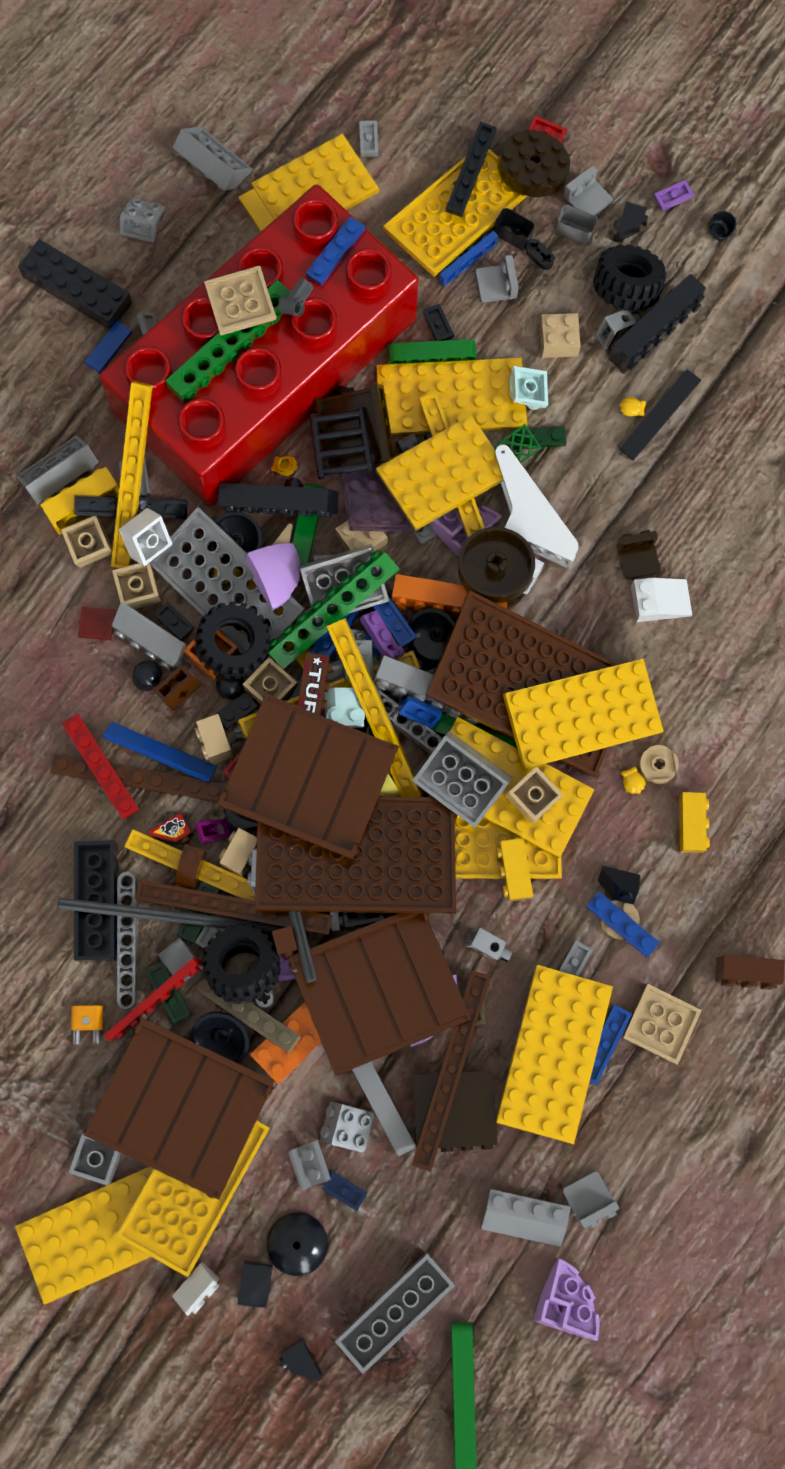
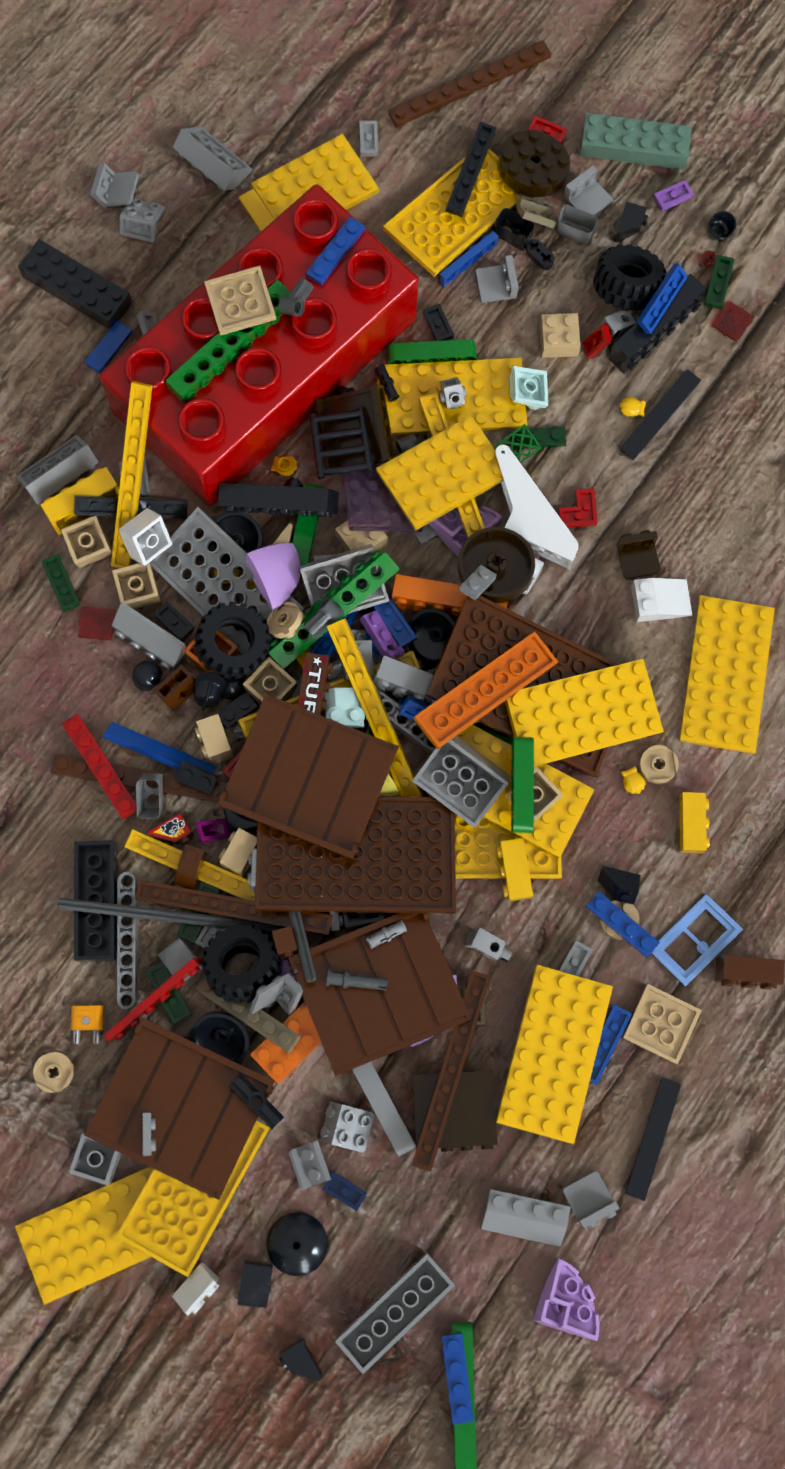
(42, 1074): none -> tan plate
(61, 583): none -> dark green plate
(112, 187): none -> light grey bracket
(148, 811): none -> light grey piece
(149, 1144): none -> light grey plate
(196, 778): none -> black plate
(208, 690): none -> black piece
(246, 1091): none -> black piece
(283, 990): none -> light grey bracket
(291, 614): none -> tan plate
(327, 613): none -> dark grey piece
(346, 979): none -> dark grey pin
(386, 934): none -> light grey pin
(387, 382): none -> black pin
(452, 393): none -> light grey brick
(457, 1378): none -> blue plate
(469, 83): none -> reddish brown plate
(477, 582): none -> light grey plate
(485, 690): none -> orange plate
(522, 785): none -> green beam
(534, 210): none -> dark tan slope
(585, 511): none -> red plate
(597, 341): none -> red plate
(635, 141): none -> sand green brick
(653, 1139): none -> black tile
(662, 298): none -> blue plate
(708, 953): none -> light blue door
(712, 258): none -> clear red hinge
(719, 282): none -> dark green plate
(727, 674): none -> yellow plate
(733, 321): none -> clear red piece

